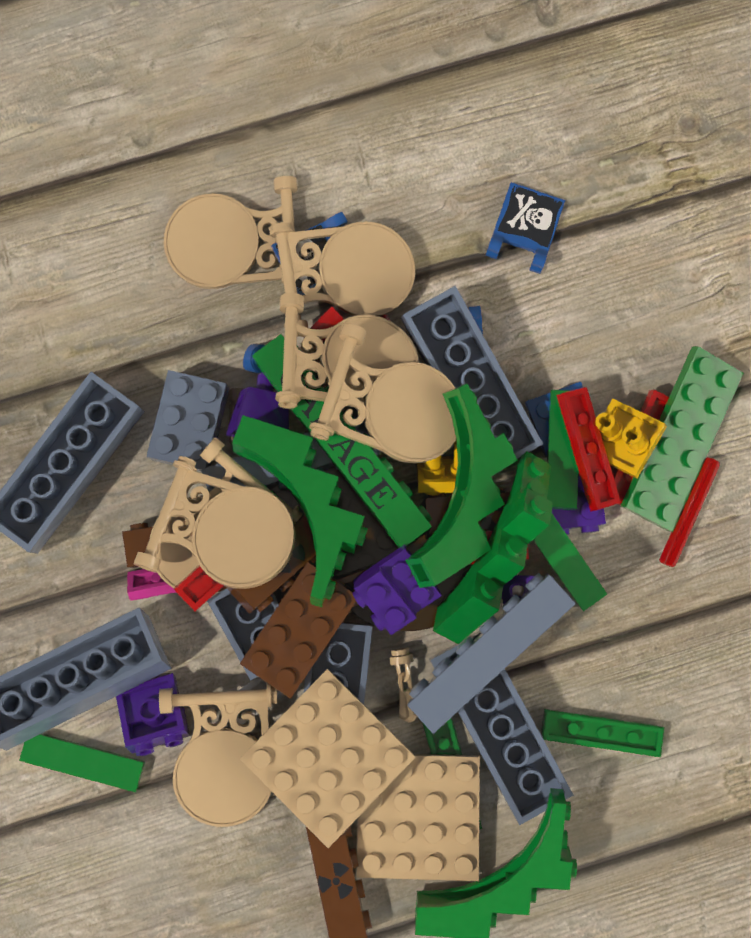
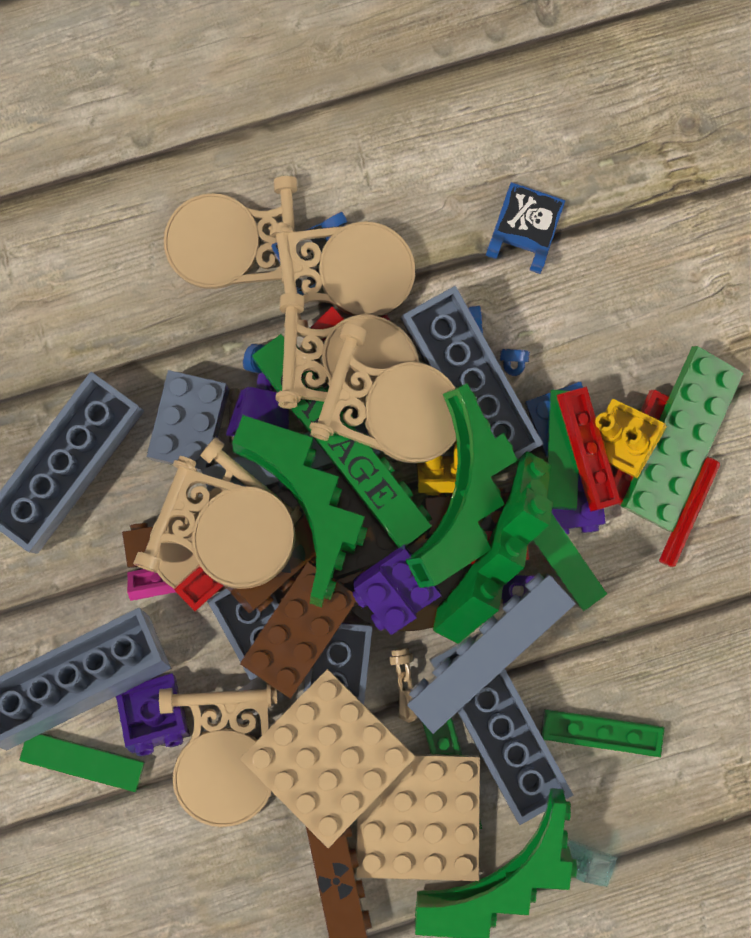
(519, 356): none -> blue tile
(592, 864): none -> clear light blue slope

